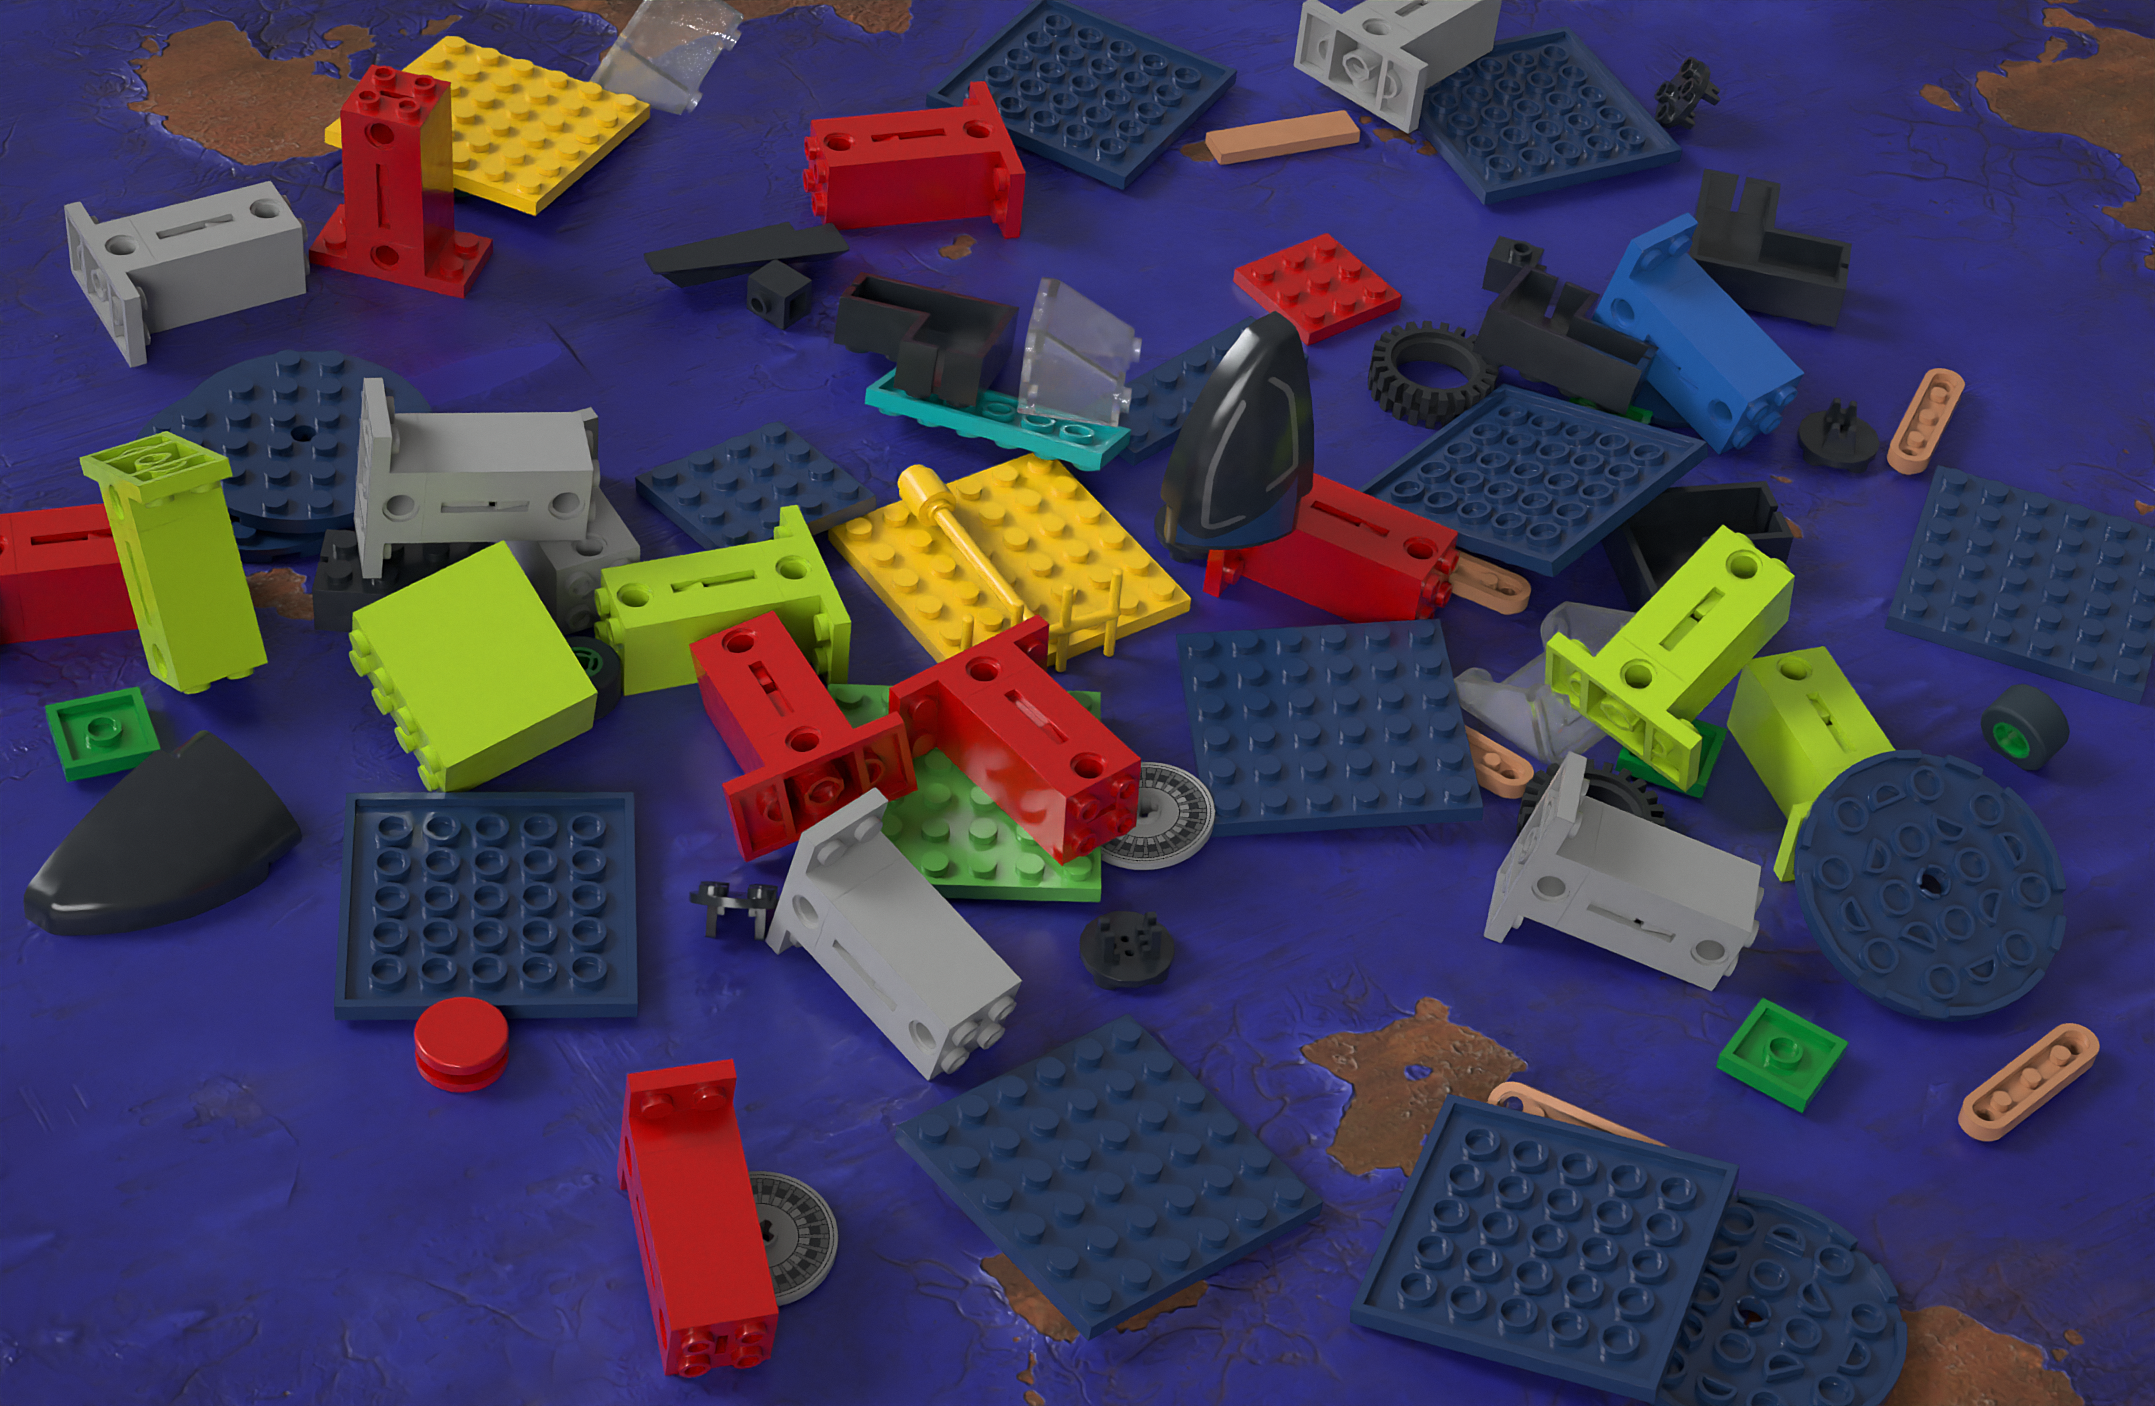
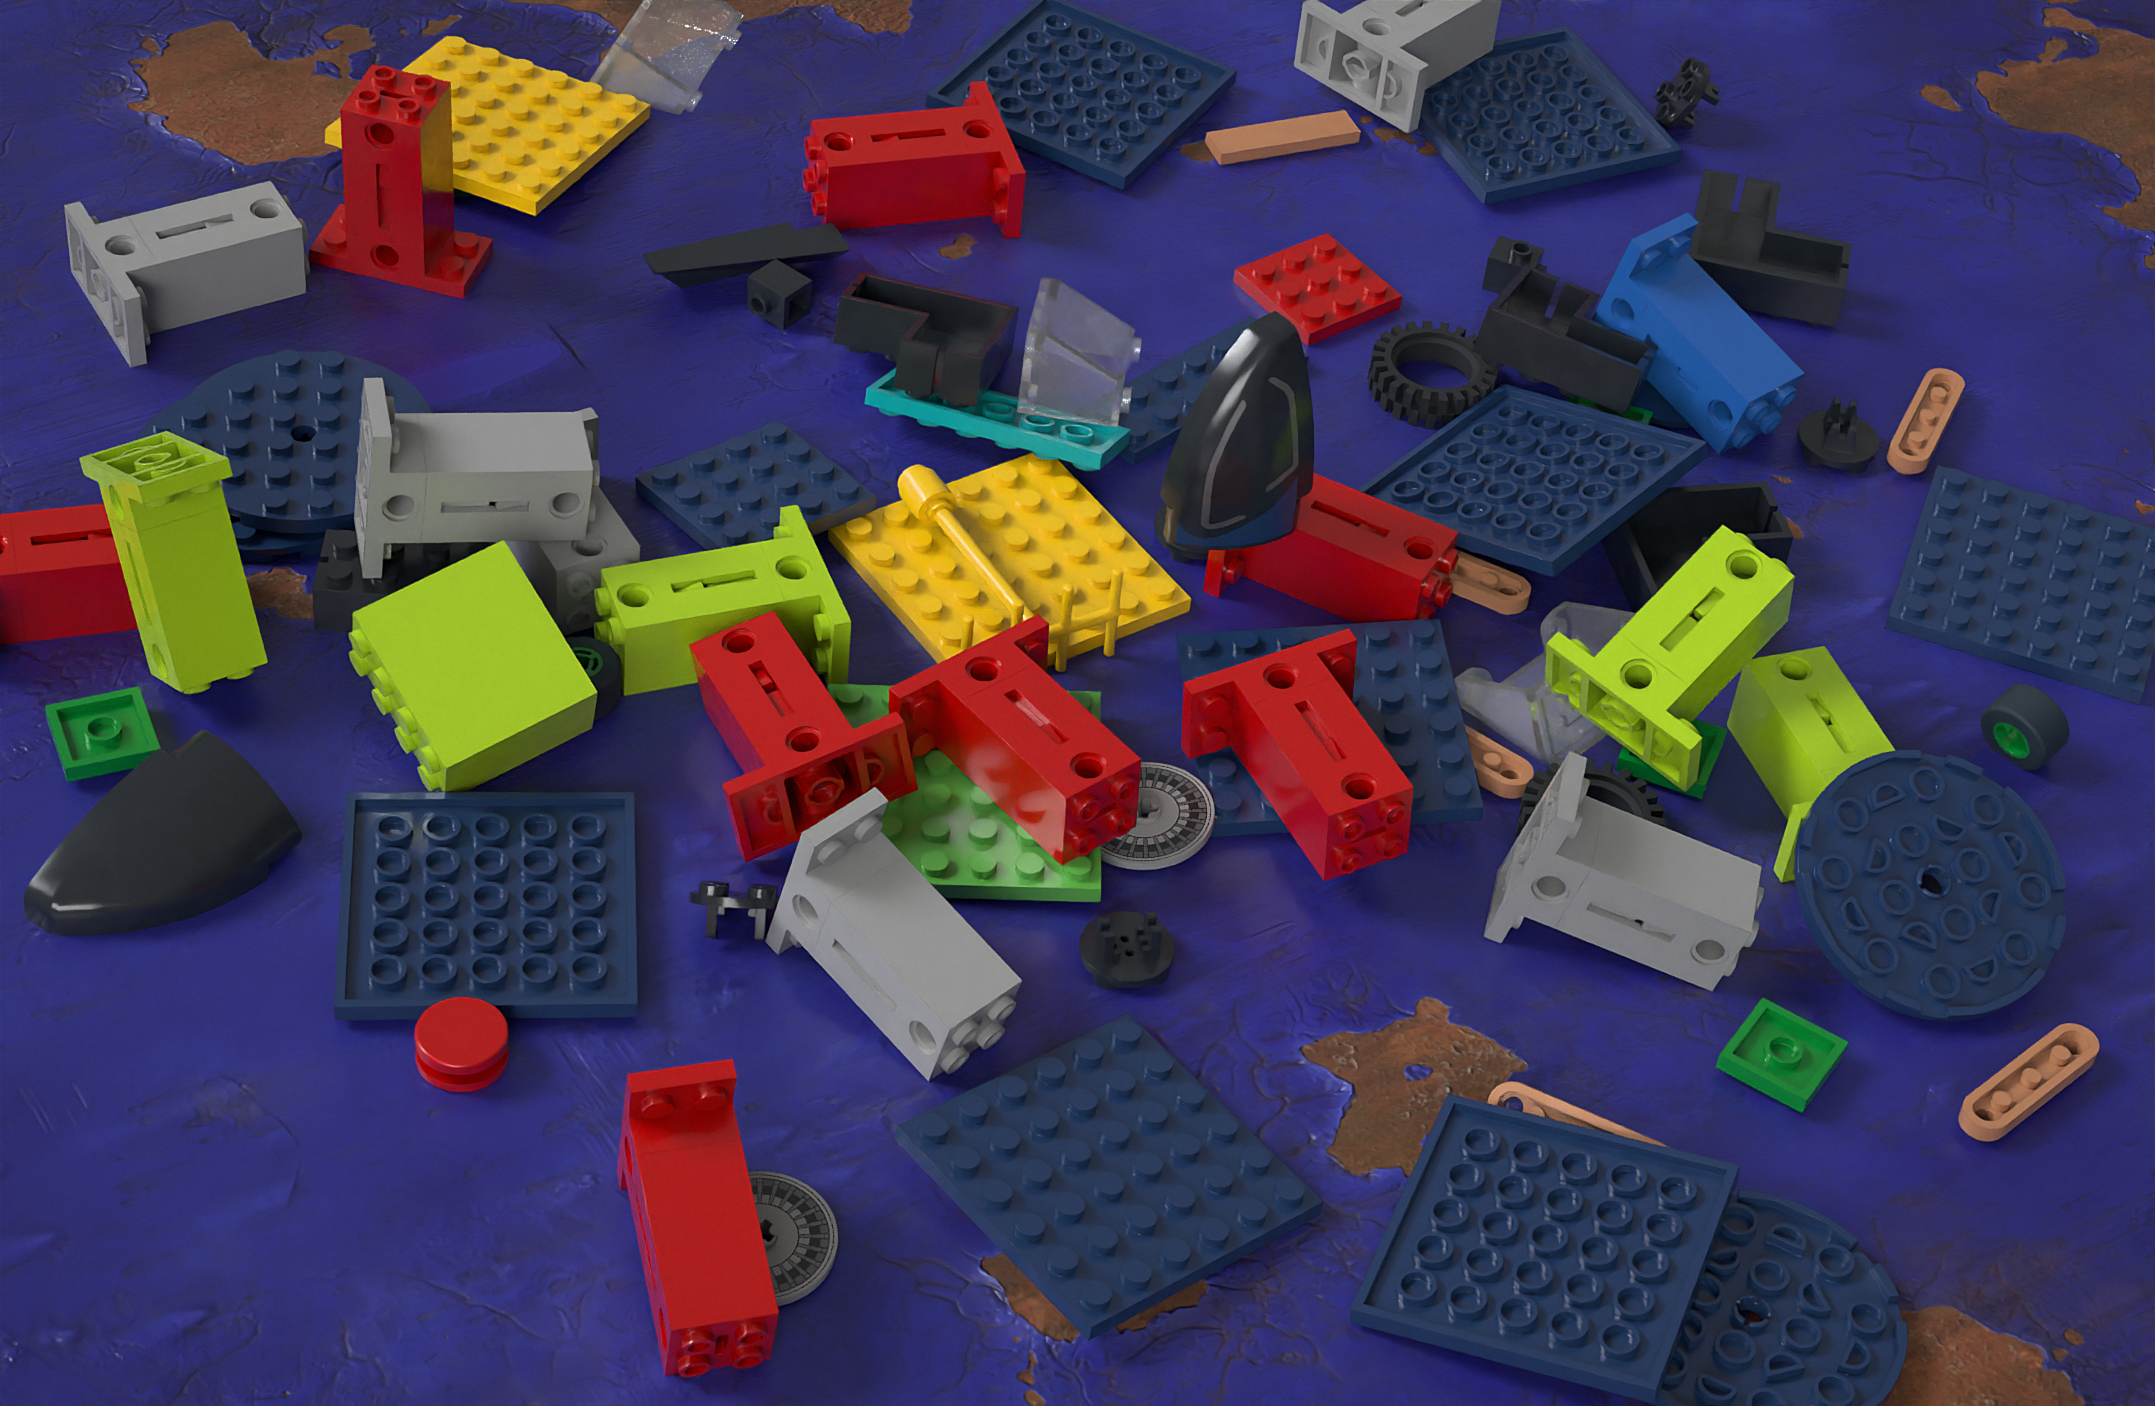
(1307, 750): none -> red brick

